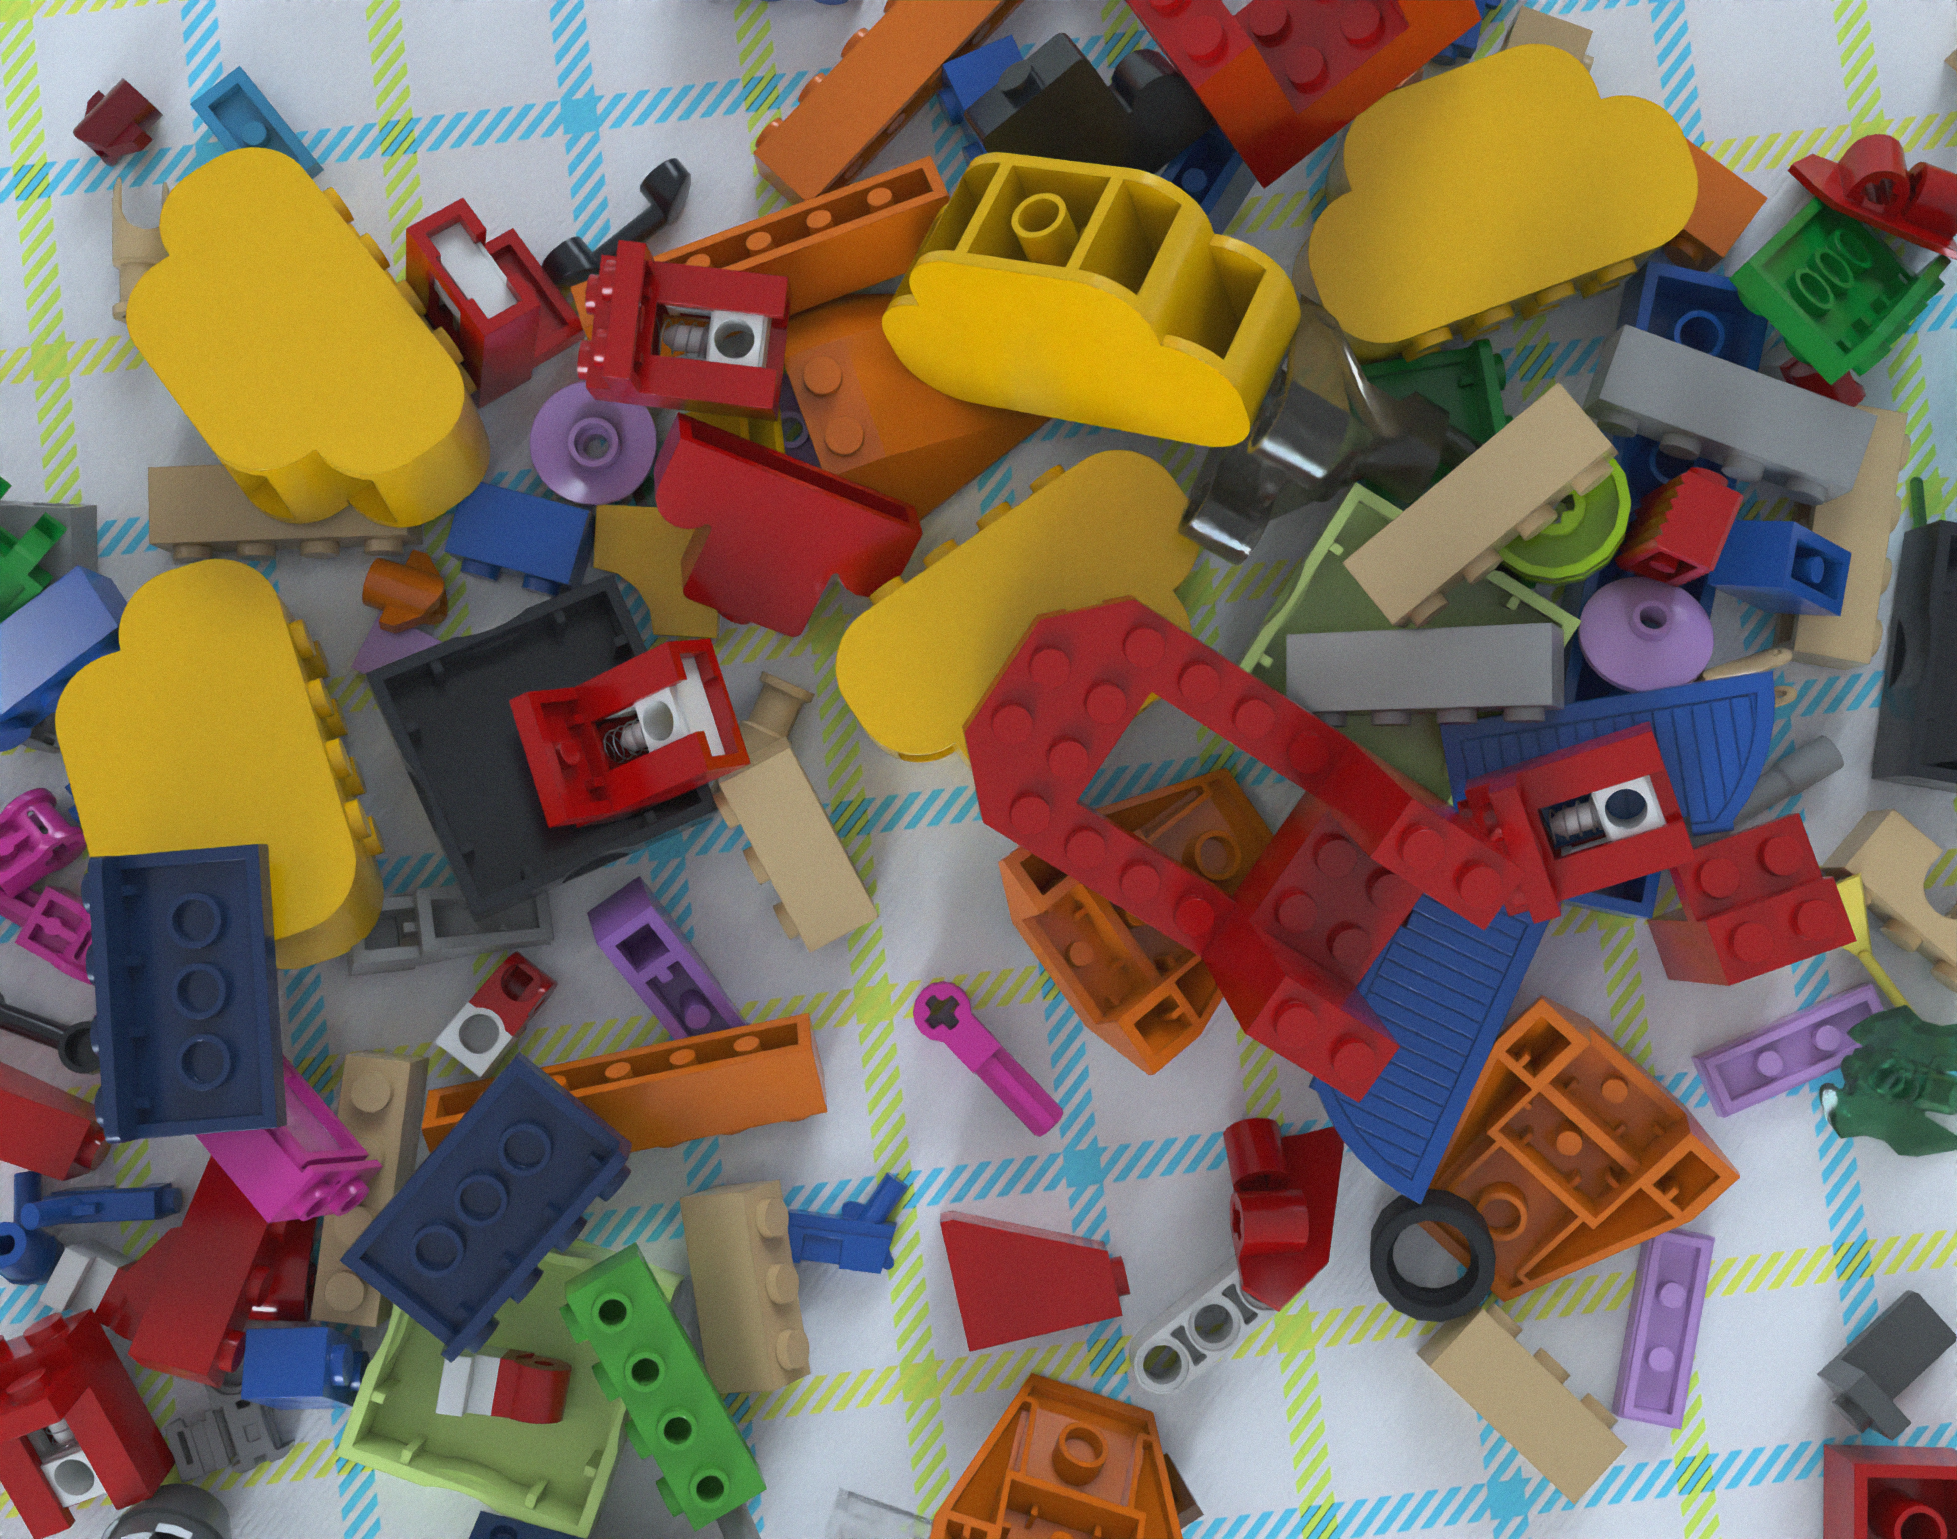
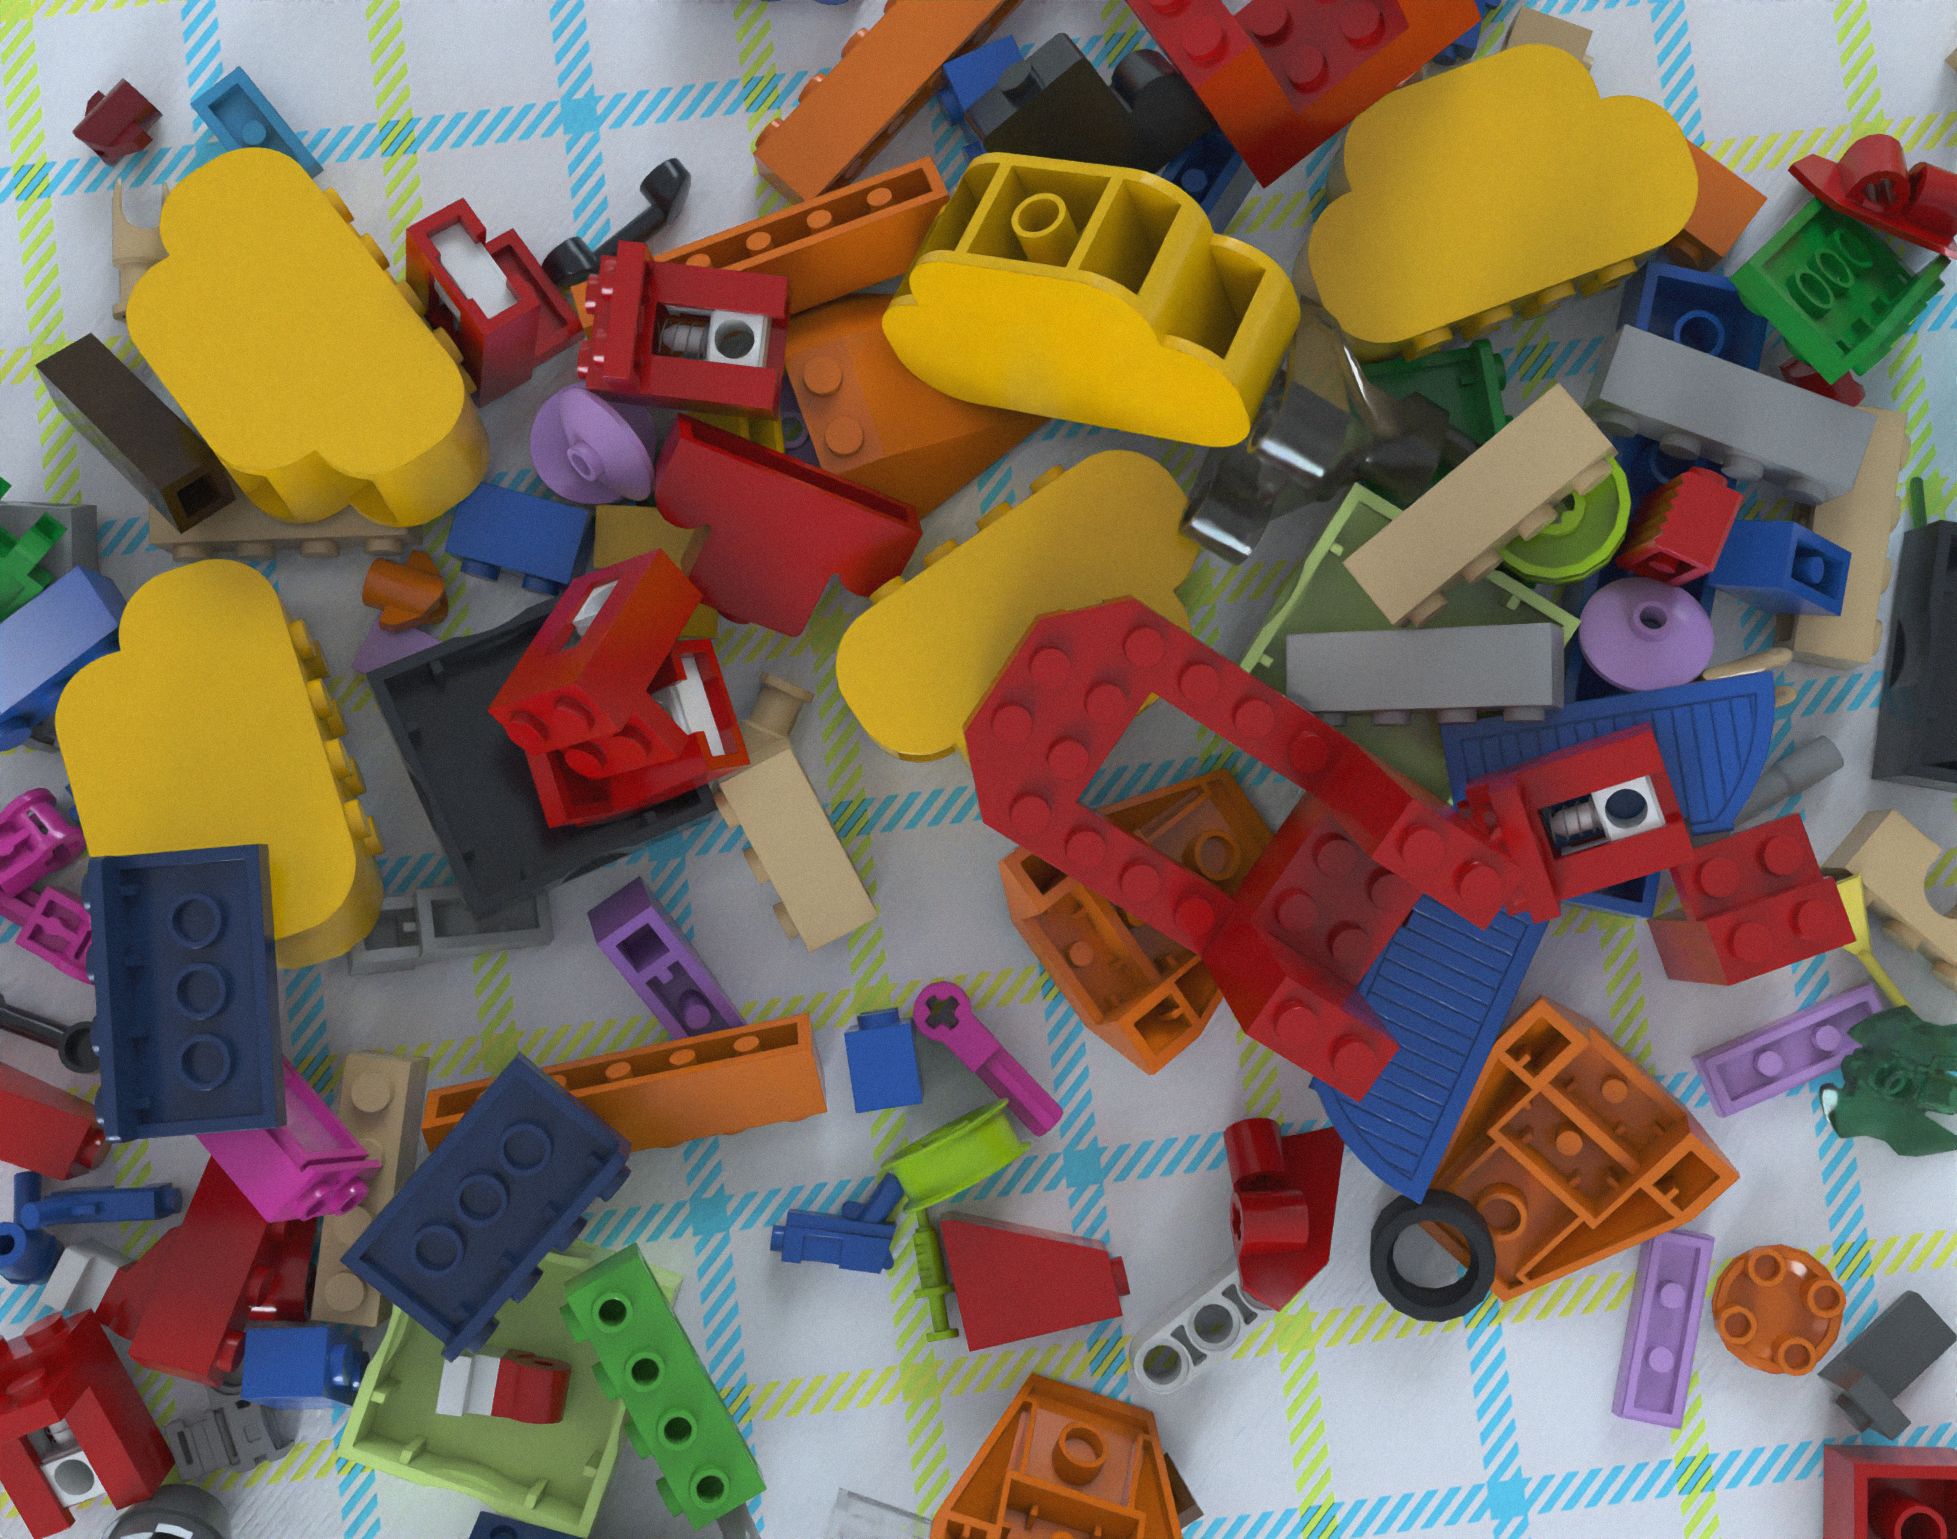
(136, 432): none -> dark brown brick
(497, 1015): leg -> none
(591, 669): none -> red brick
(605, 445): none -> lavender dish
(745, 1287): tan brick -> none
(884, 1061): none -> blue brick
(932, 1277): none -> lime piece
(956, 1156): none -> lime wheel
(1525, 1398): tan brick -> none
(1778, 1309): none -> orange dish

